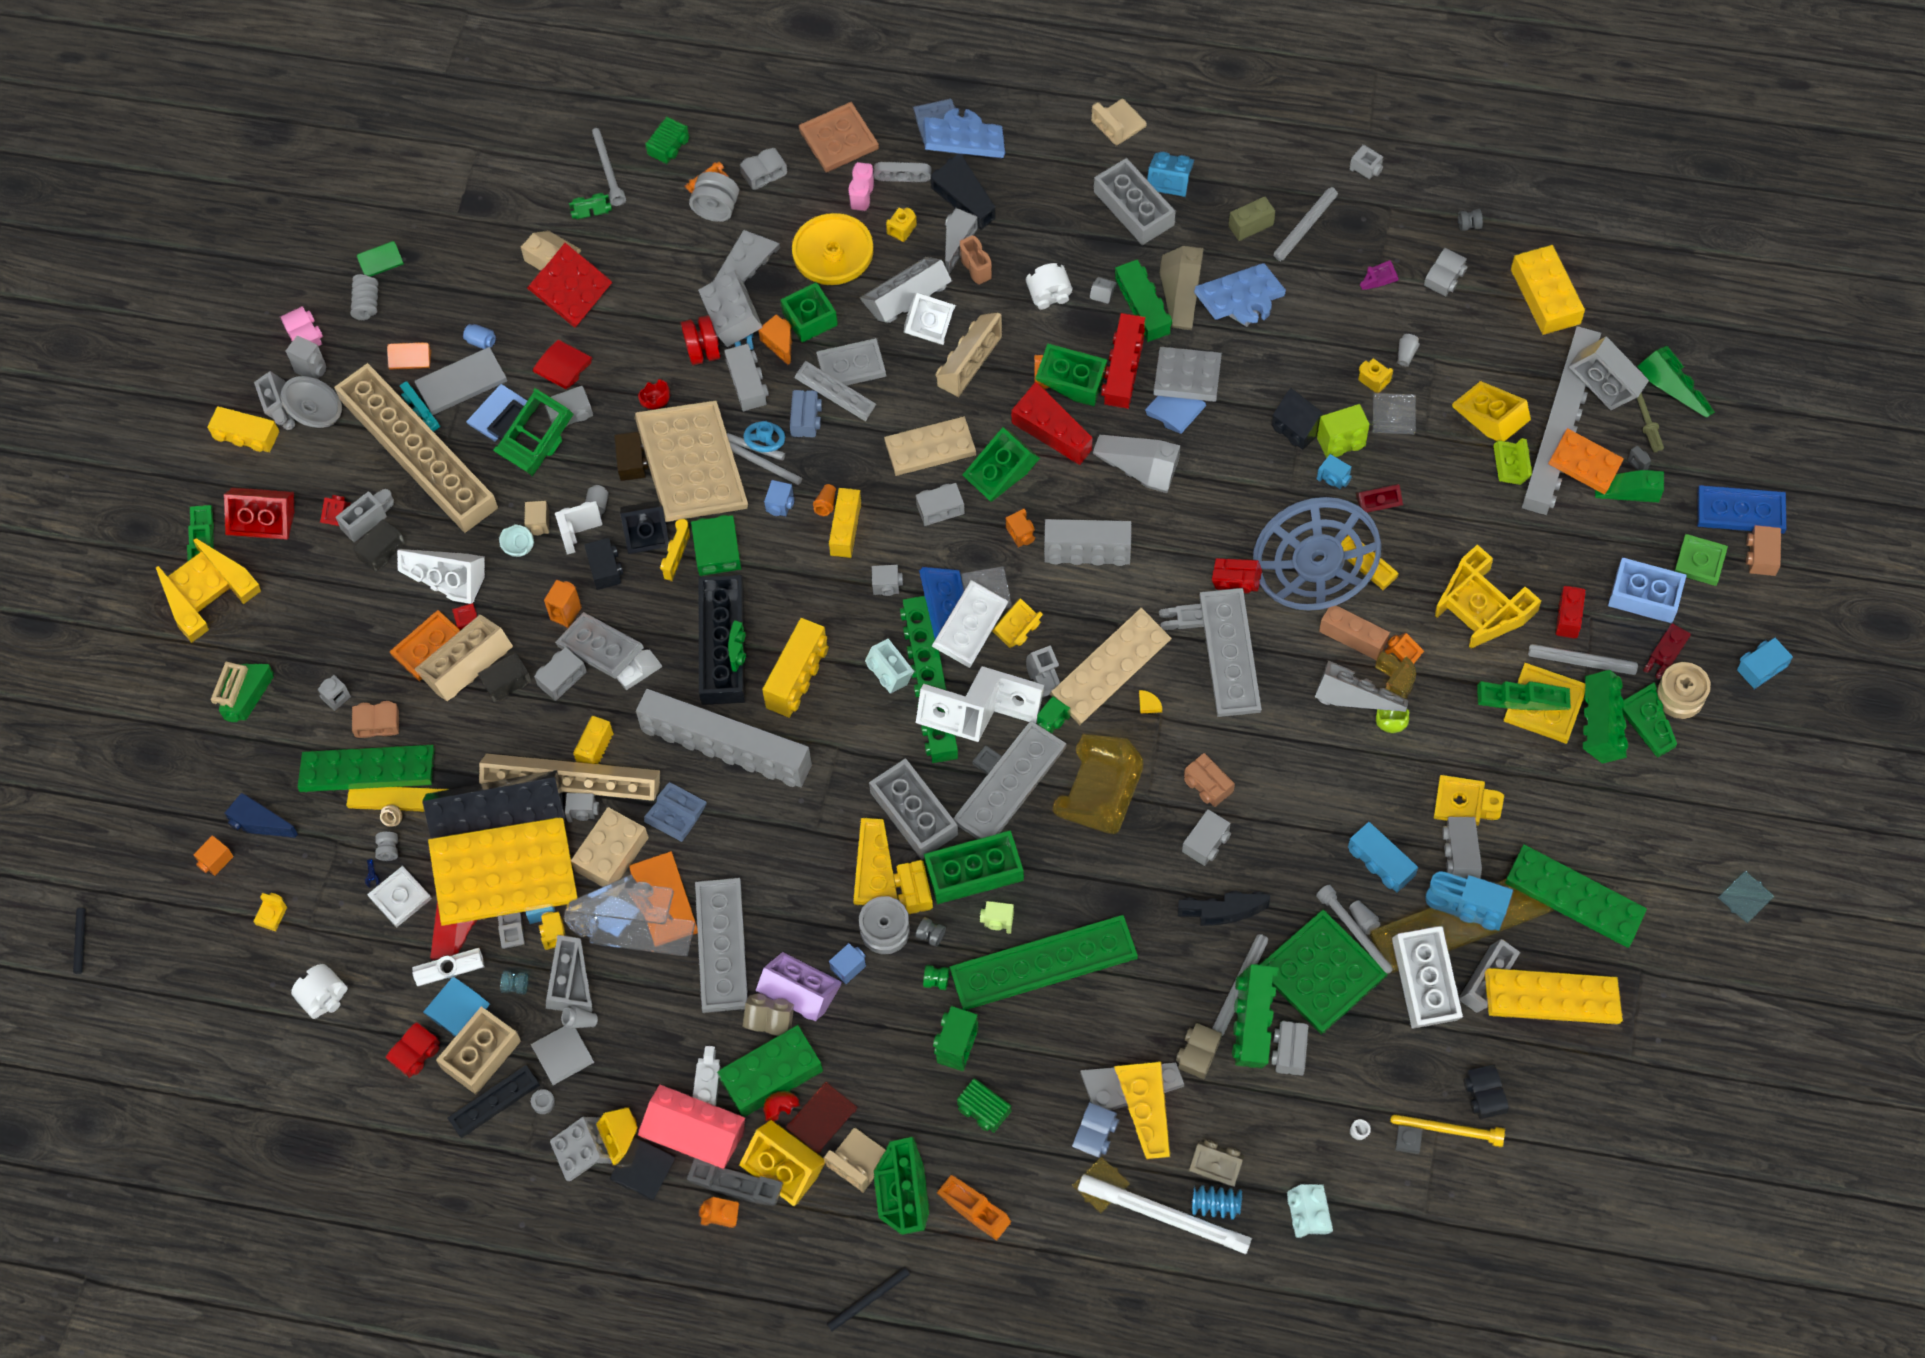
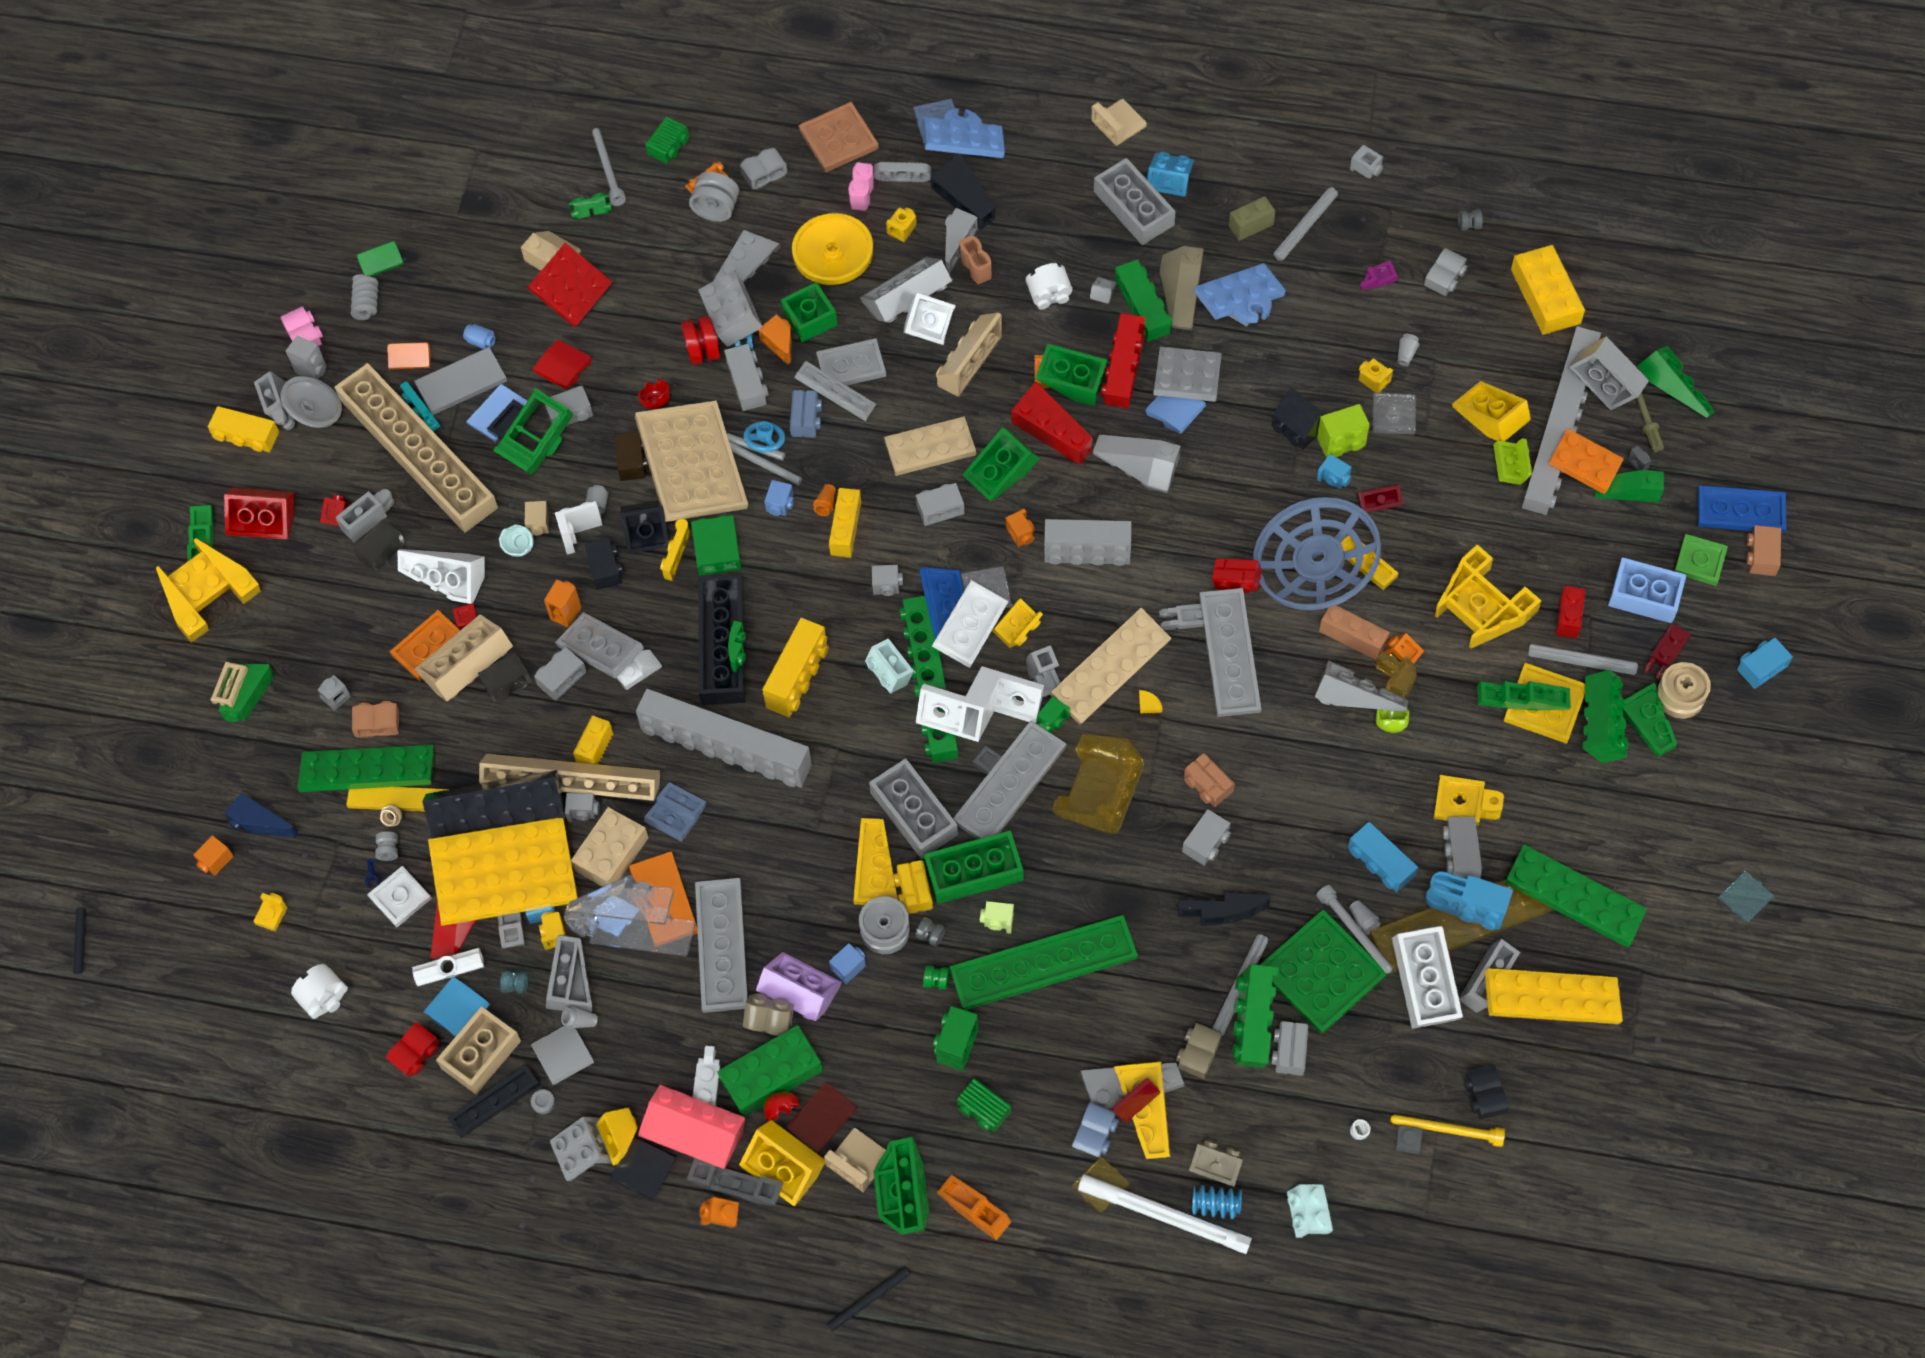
(1136, 1100): none -> dark red slope

